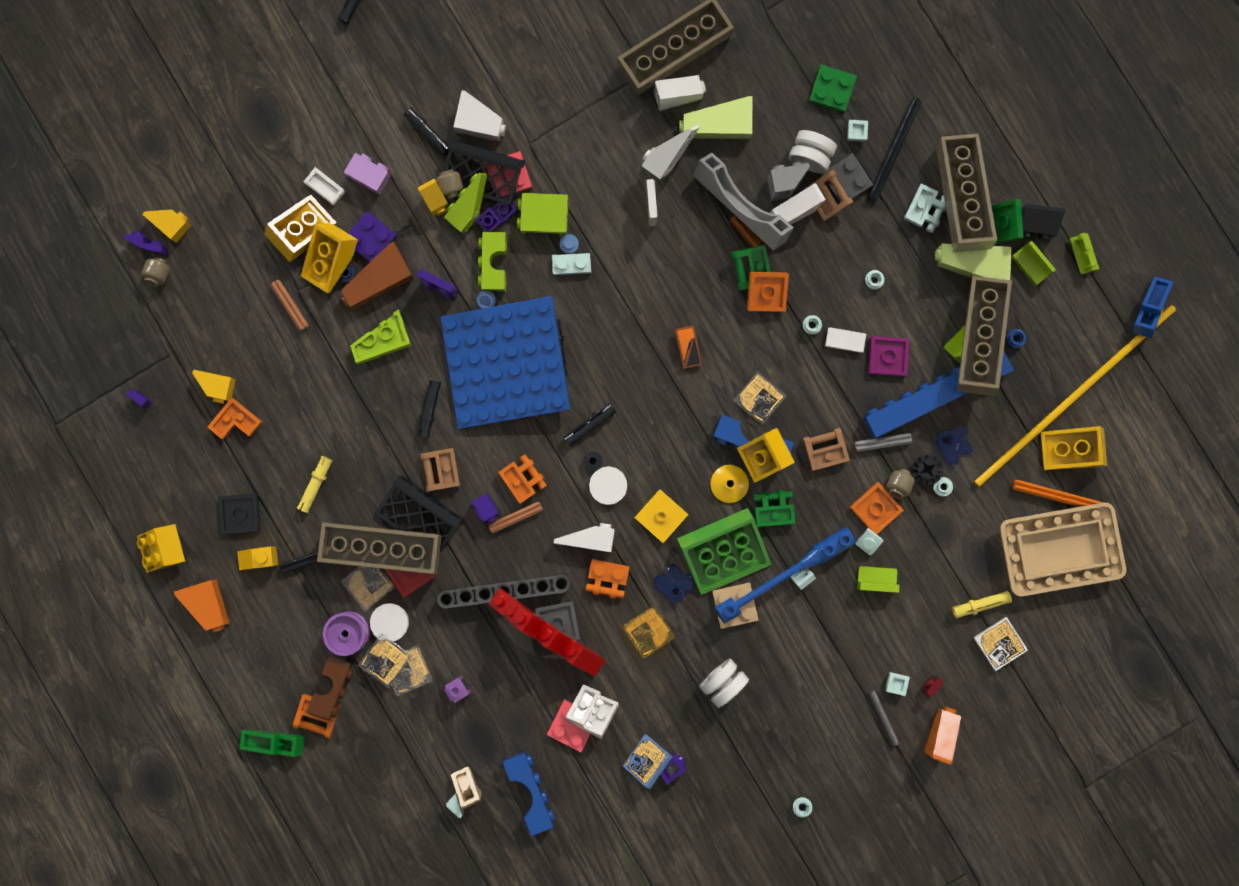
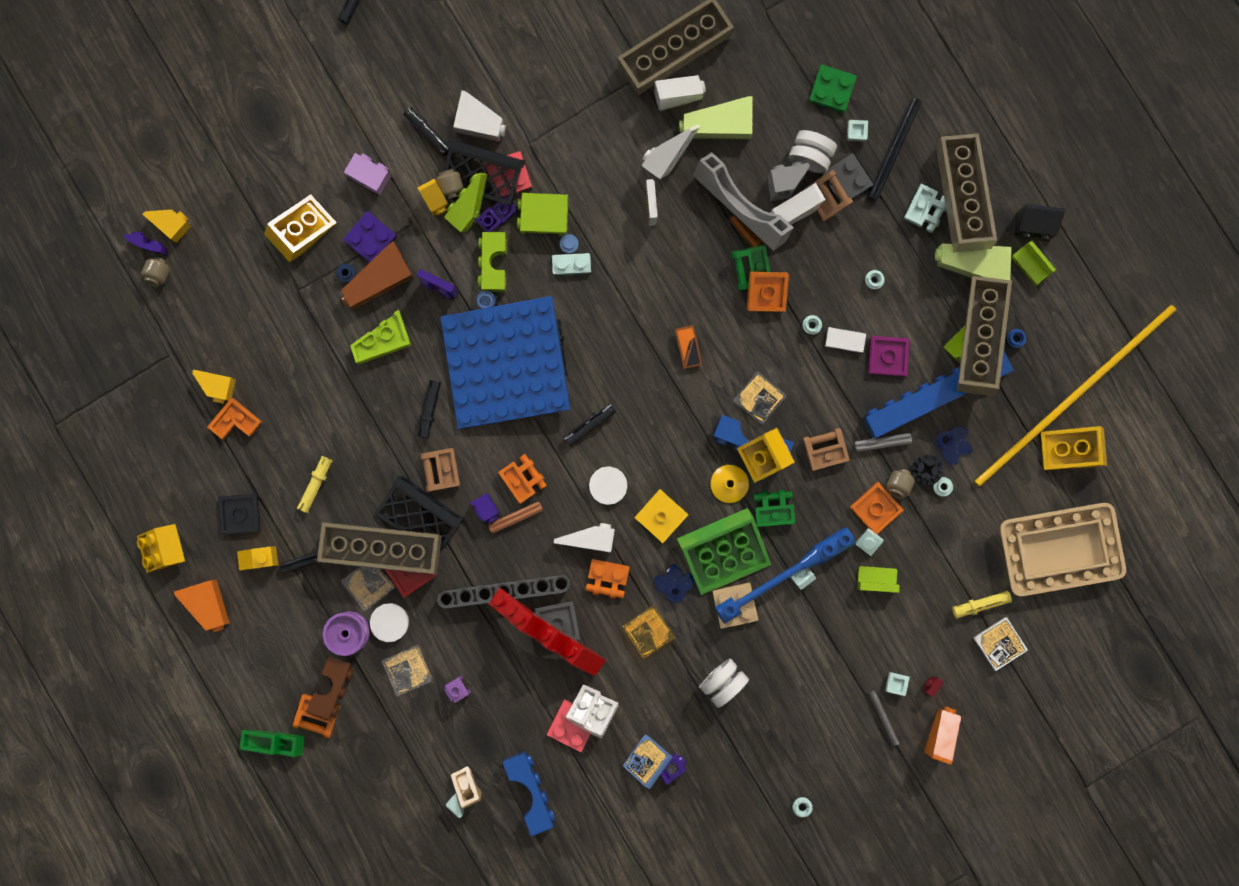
(139, 398): dark purple tile -> none
(289, 305): nougat axle -> none
(324, 186): white tile -> none
(327, 255): yellow slope -> none
(385, 660): tile -> none
(592, 455): black plate -> none
(1008, 221): green plate -> none
(1052, 494): orange axle -> none
(1084, 253): lime hinge -> none
(1152, 307): blue slope -> none

